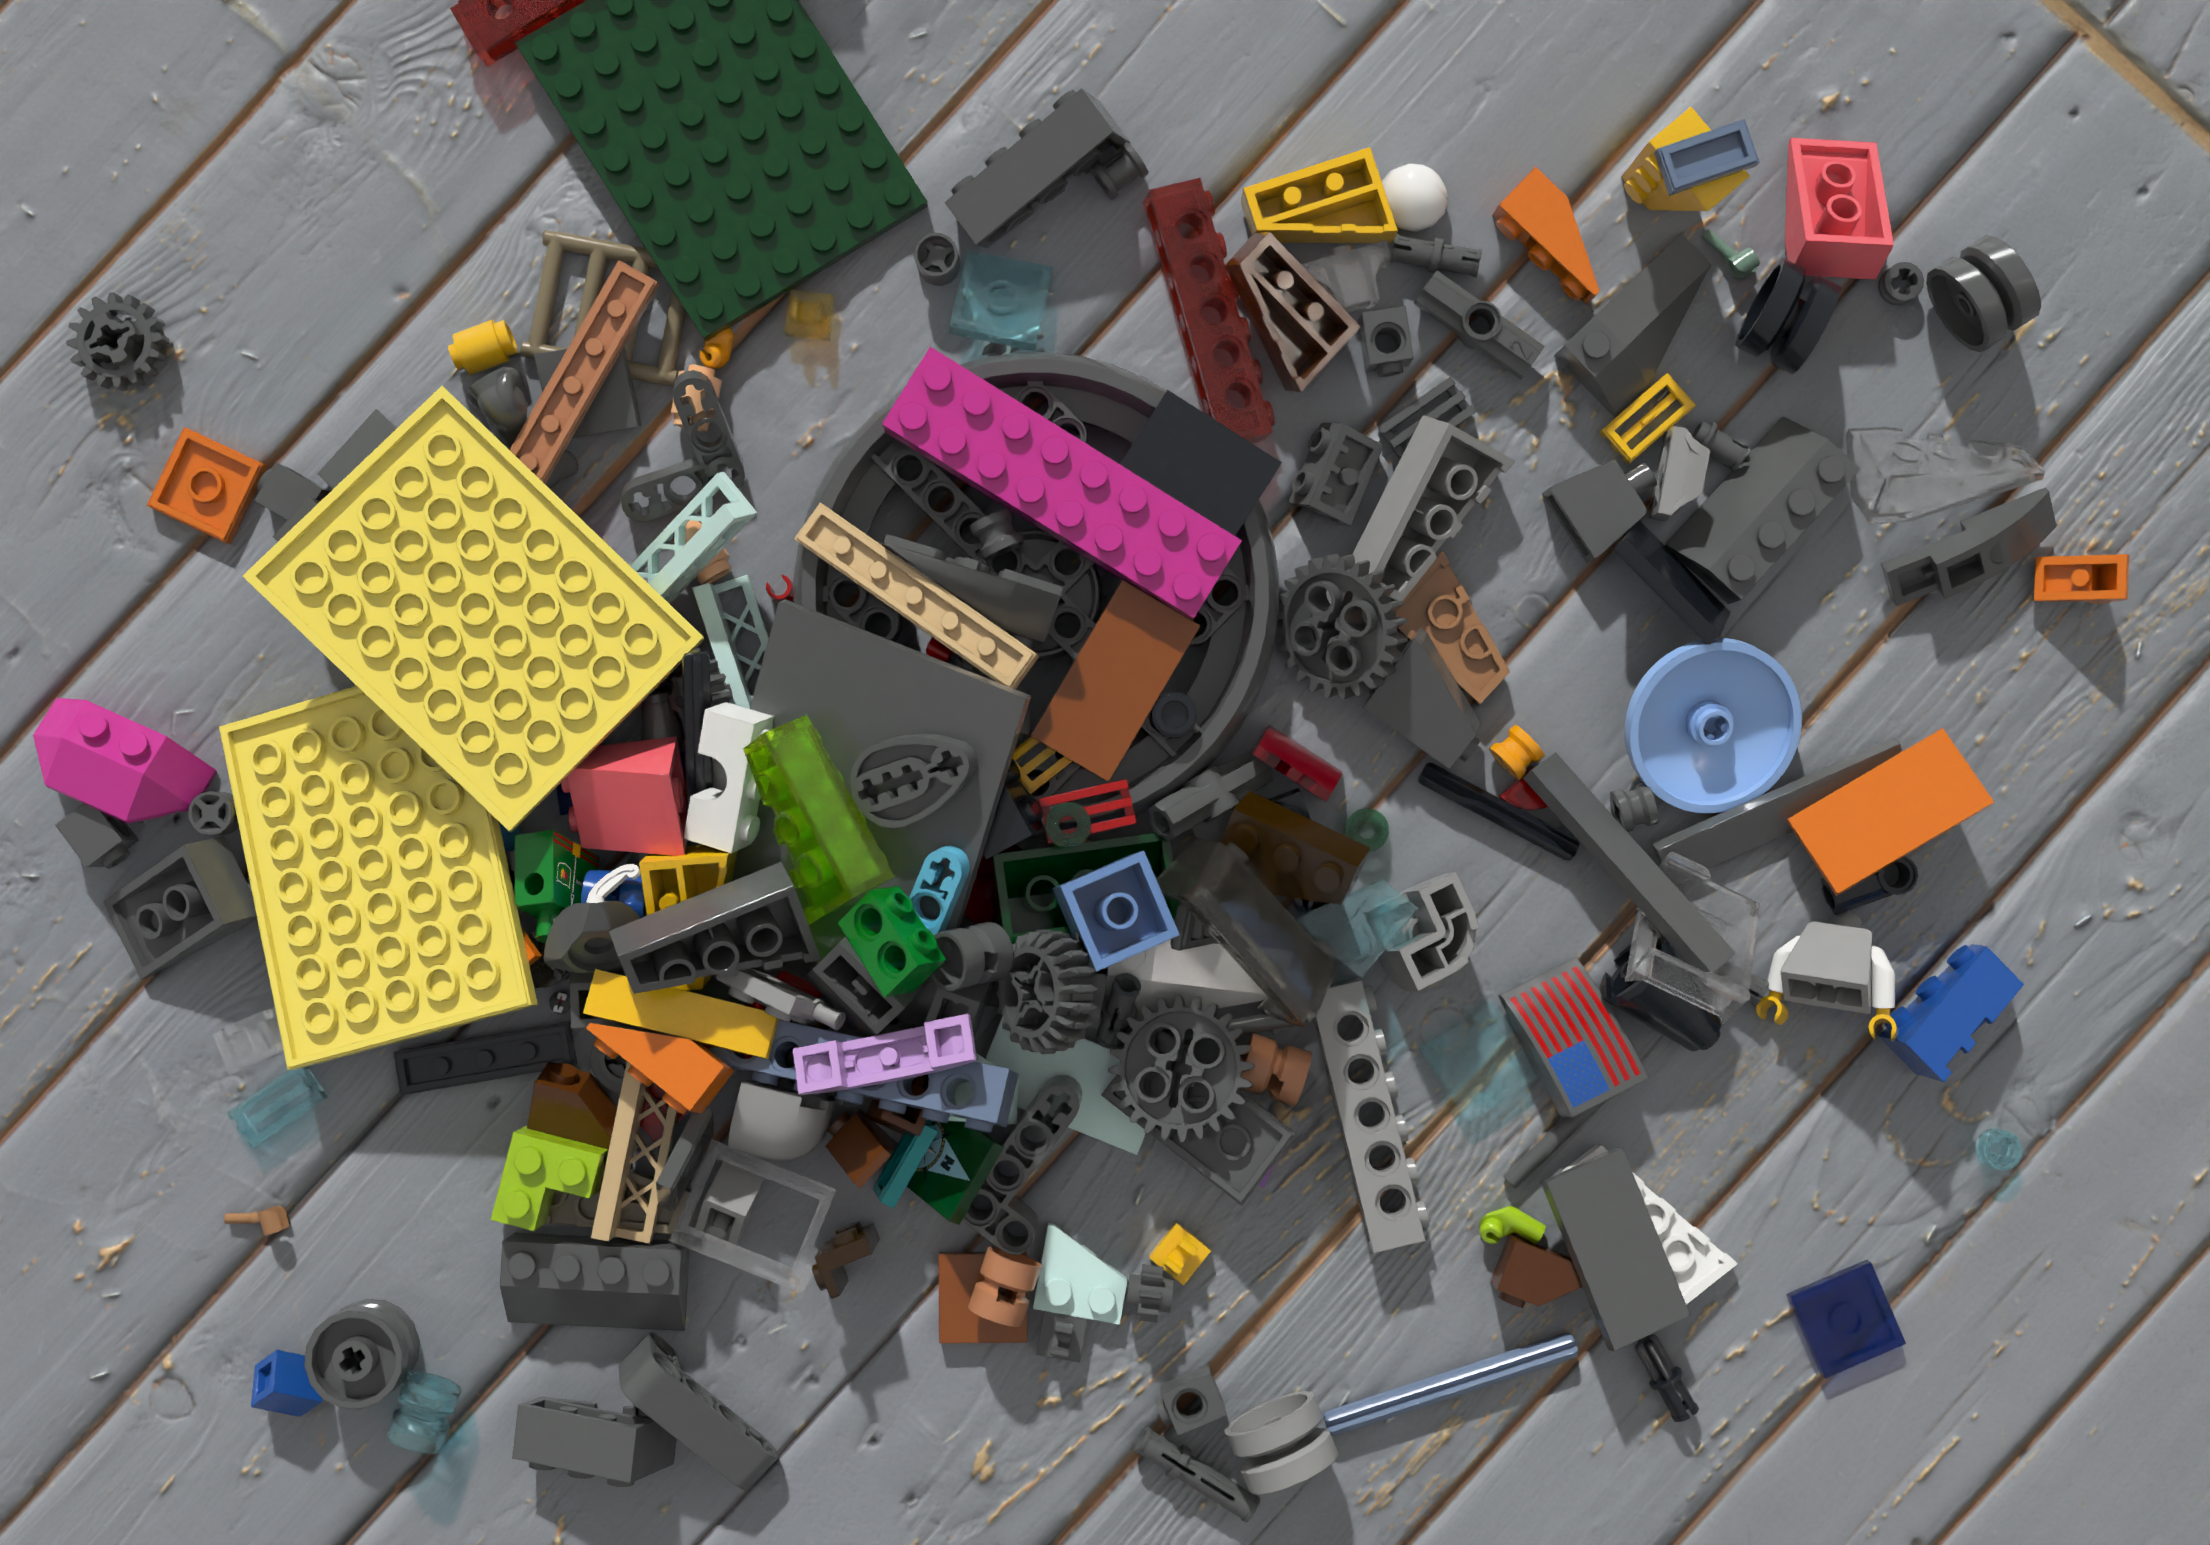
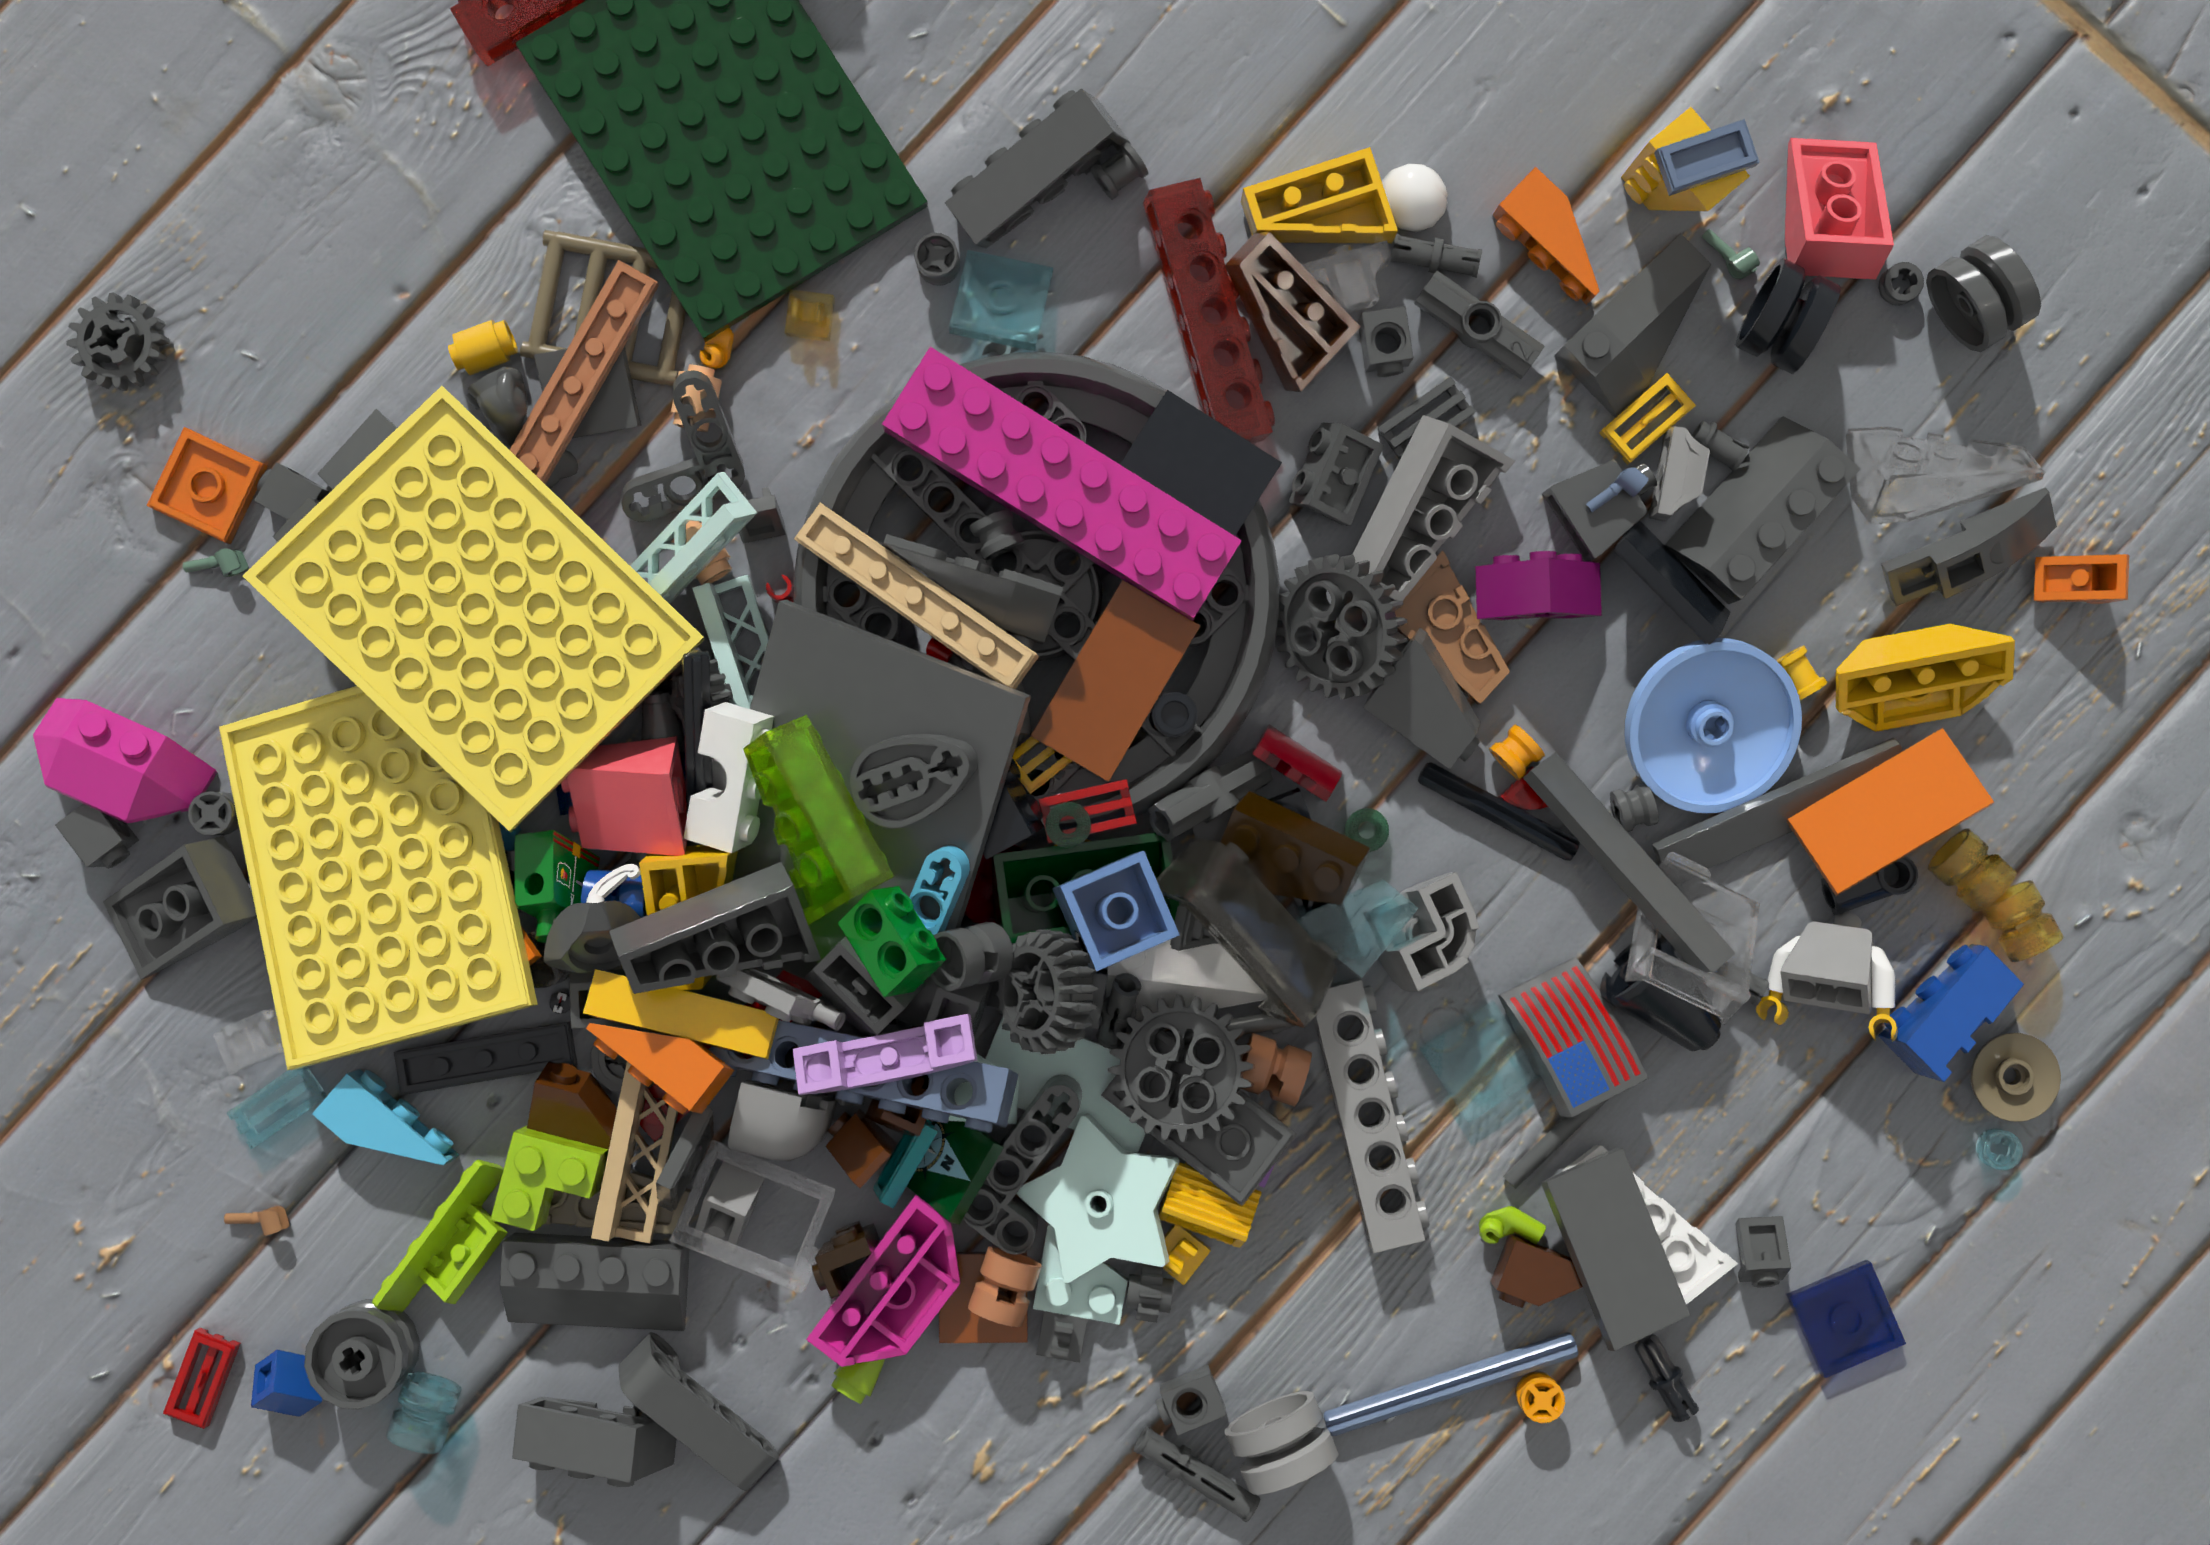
(215, 1343): none -> red tile
(230, 562): none -> sand green hand
(371, 1118): none -> medium azure slope
(450, 1246): none -> lime bracket
(767, 521): none -> dark grey tile
(857, 1379): none -> lime cone
(892, 1290): none -> dark pink wedge
(1128, 1183): none -> light aqua plate
(1205, 1209): none -> yellow brick
(1538, 587): none -> magenta brick
(1545, 1405): none -> light orange wheel
(1629, 480): none -> sand blue hand
(1762, 1250): none -> dark grey bracket
(1801, 672): none -> yellow bush
(1922, 675): none -> yellow wedge
(1967, 865): none -> clear yellow wheel
(2016, 906): none -> clear yellow wheel
(2035, 1080): none -> dark tan dish

